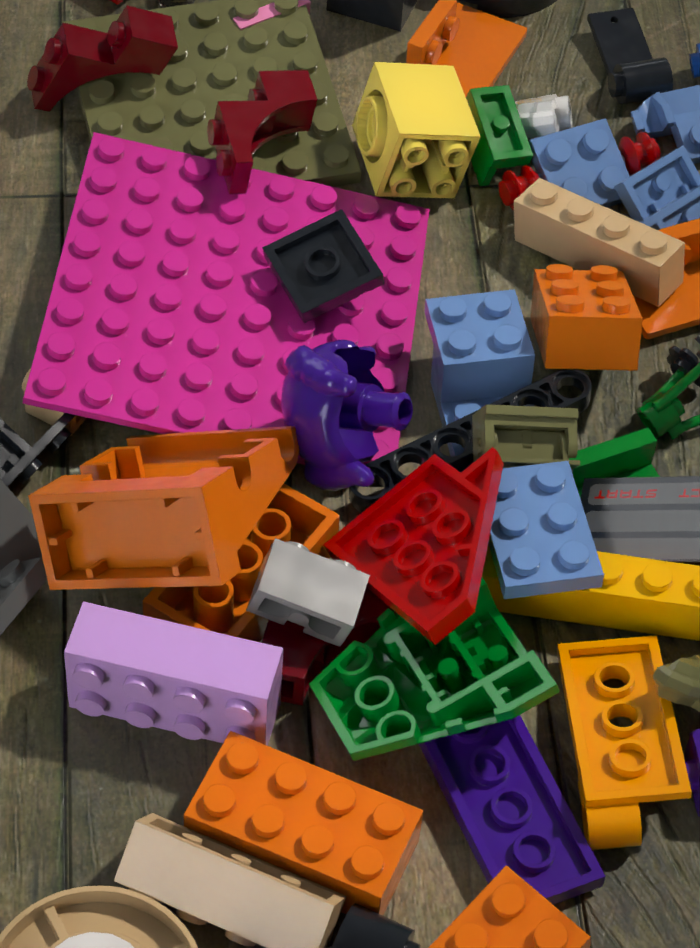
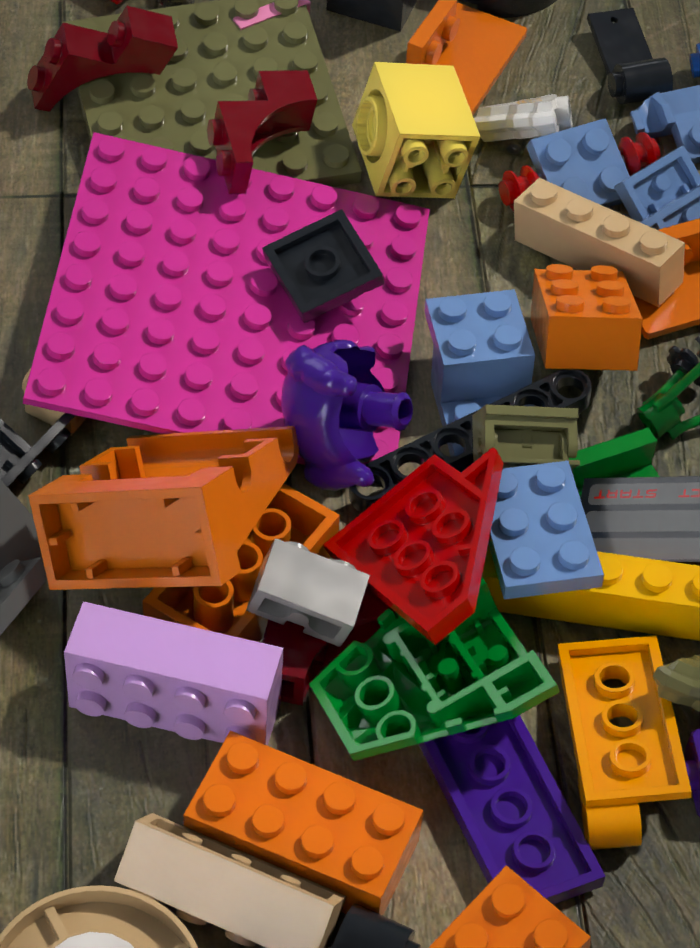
(501, 132): green panel -> none

